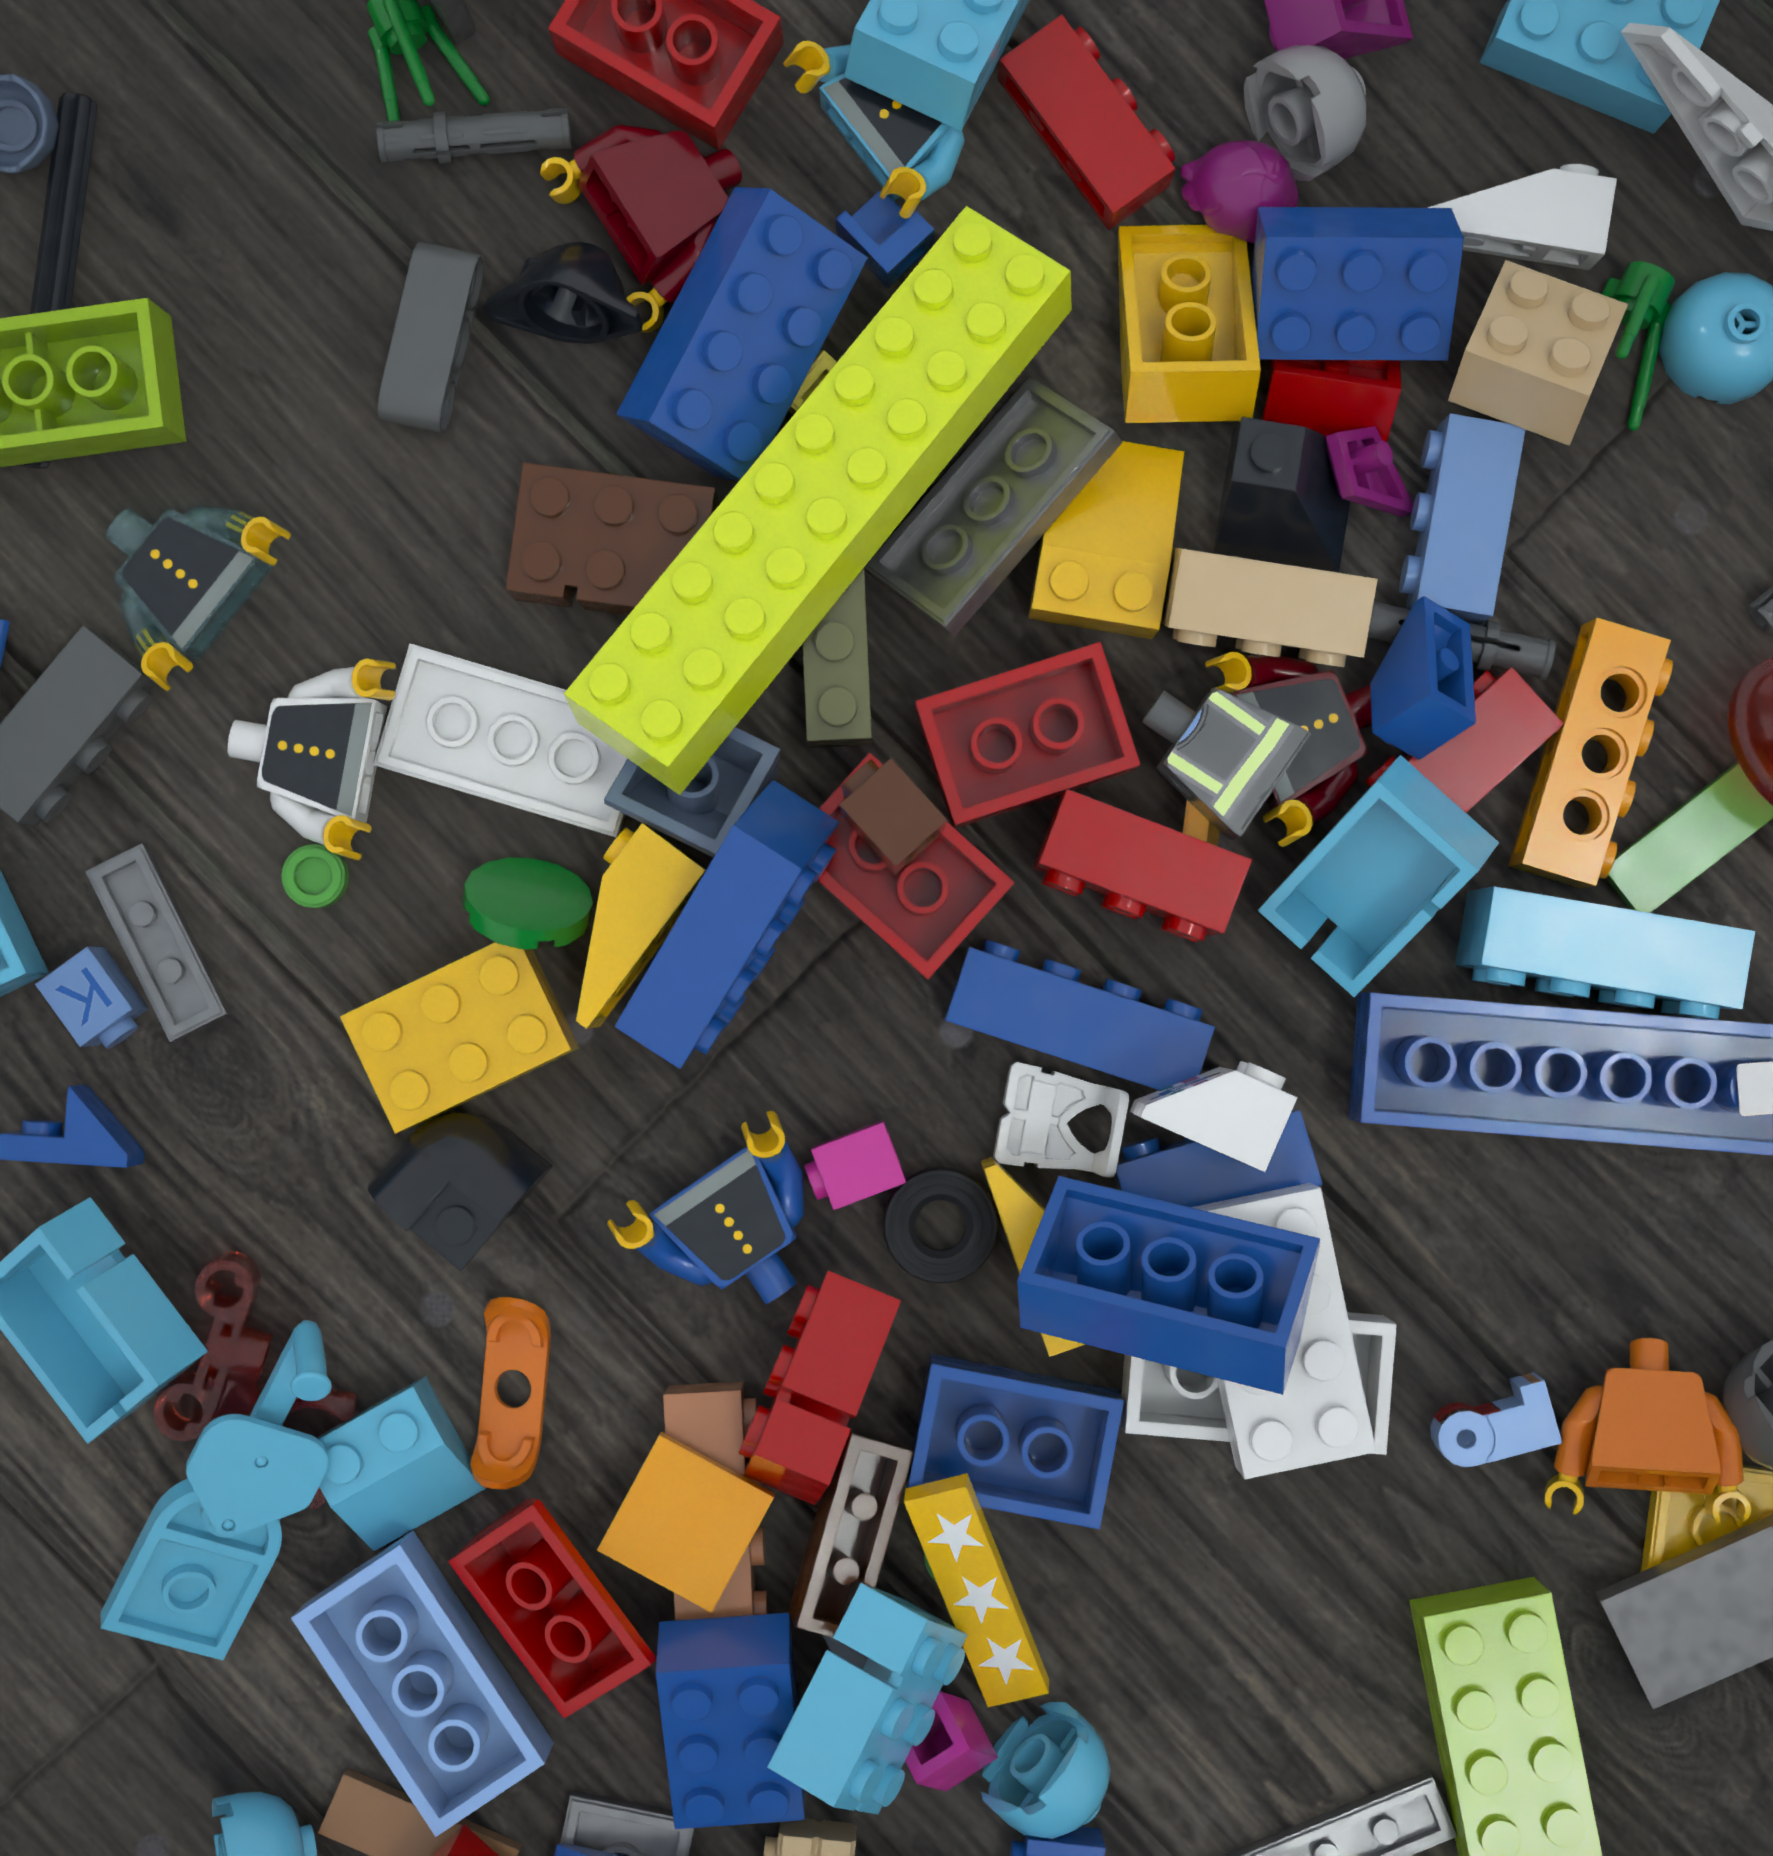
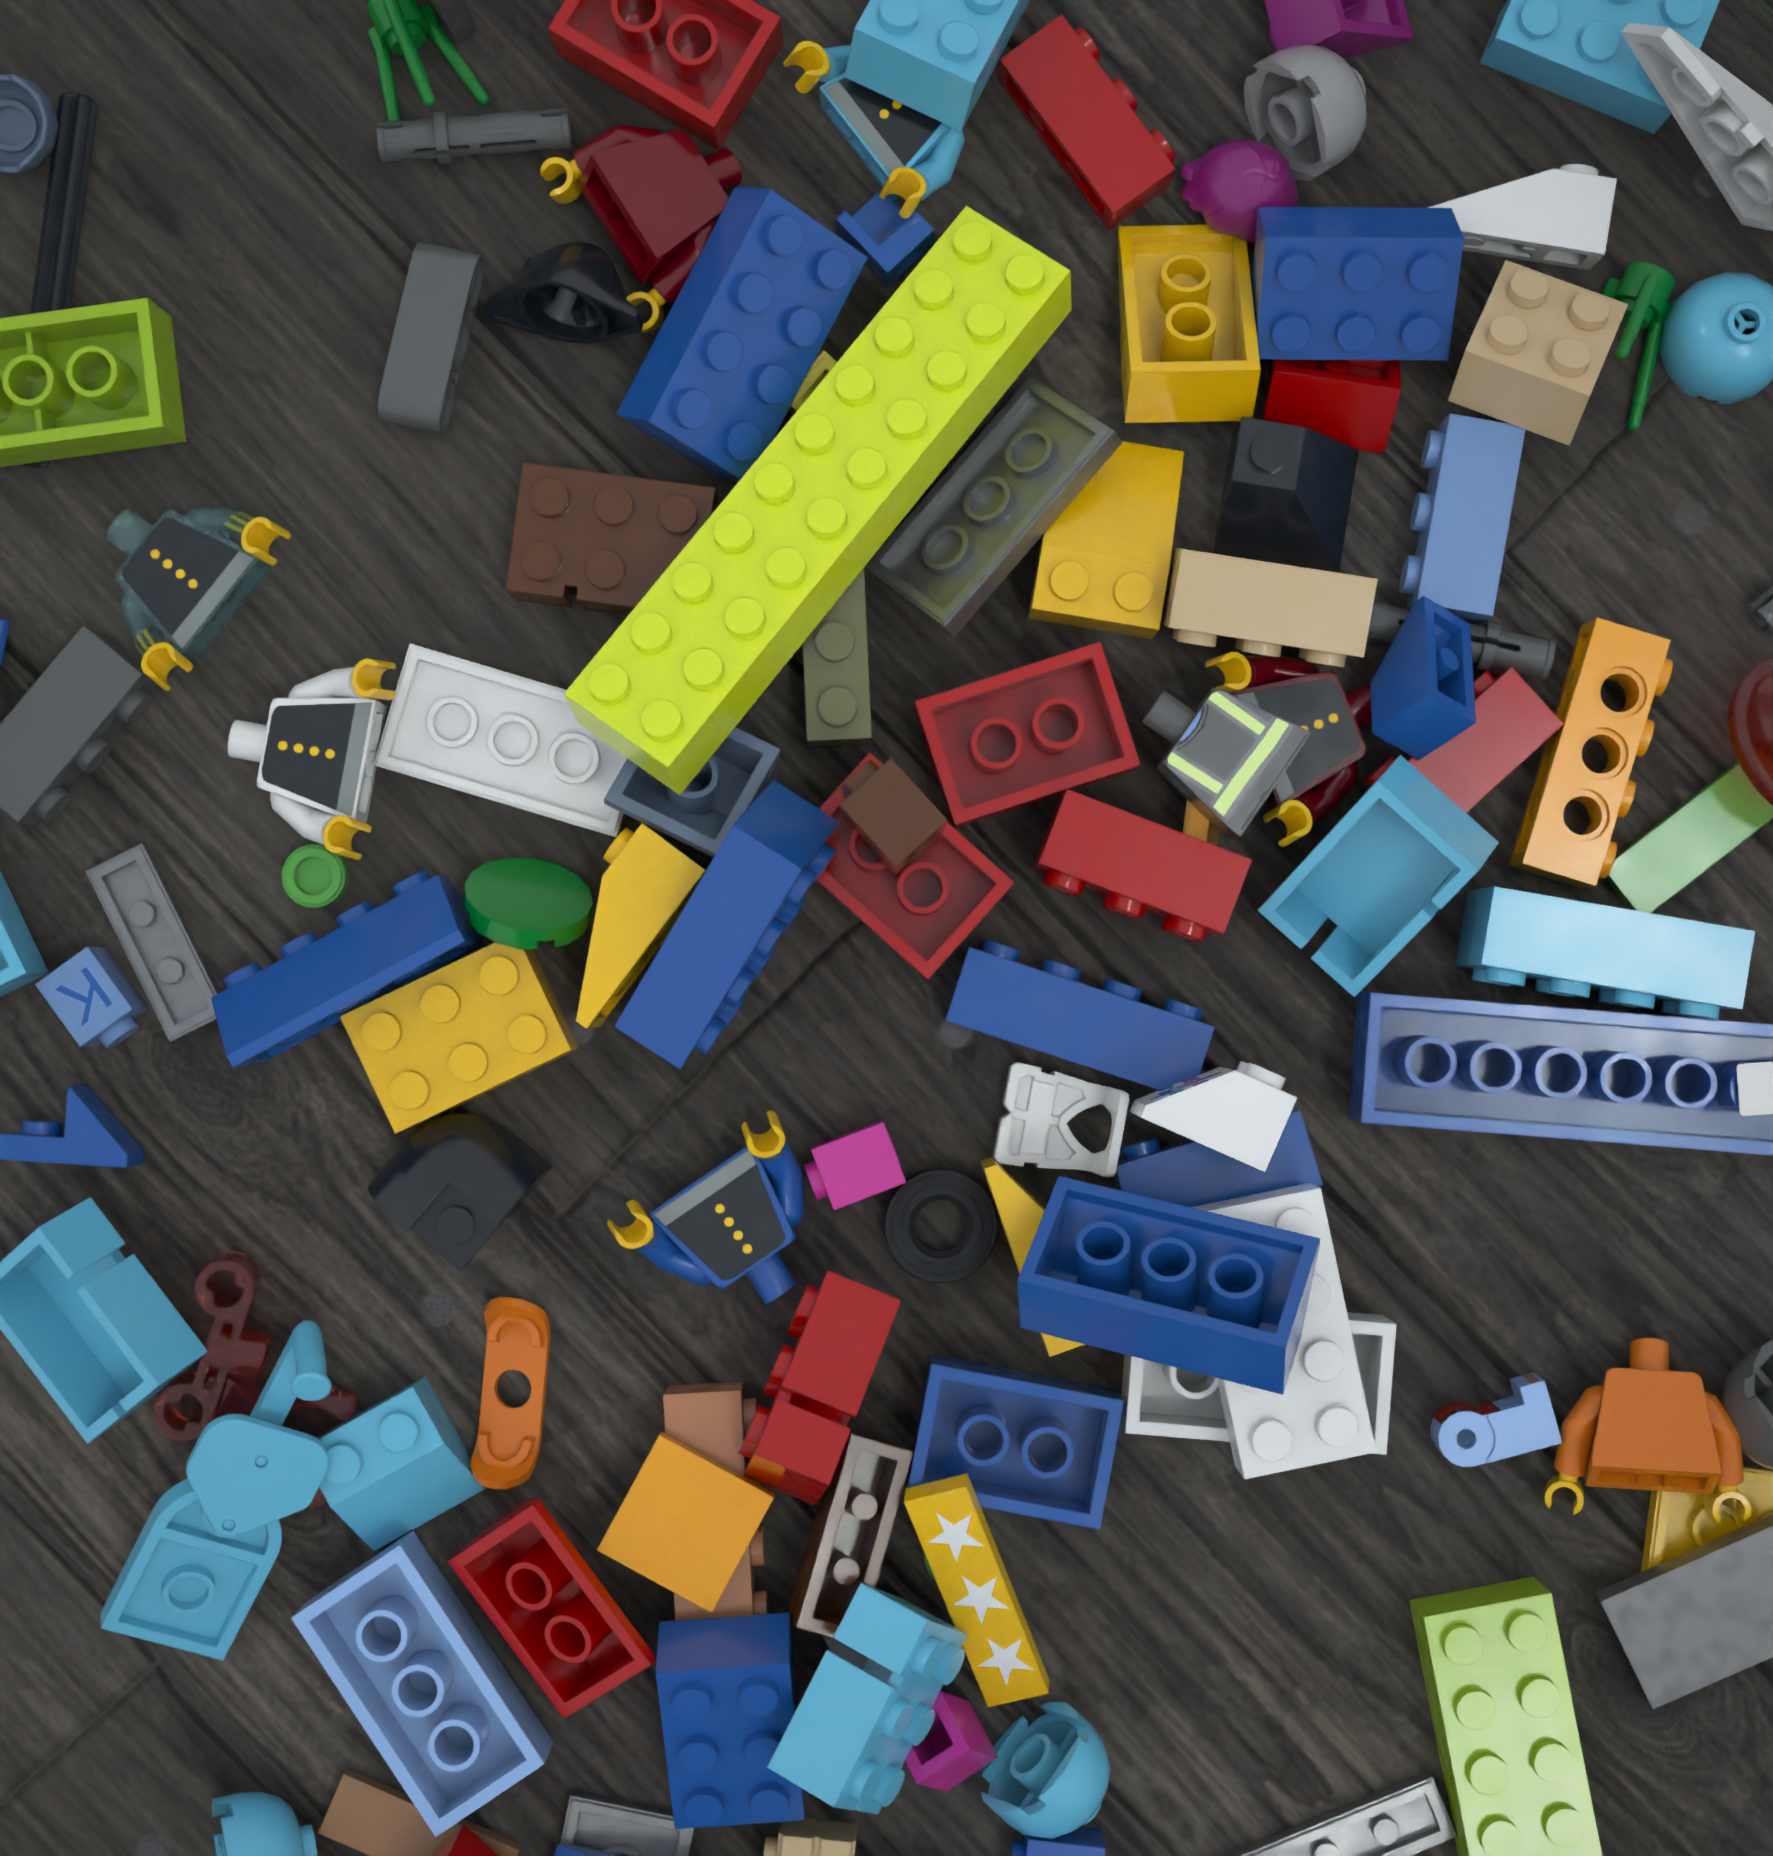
(342, 971): none -> blue slope
(1366, 471): magenta piece -> none

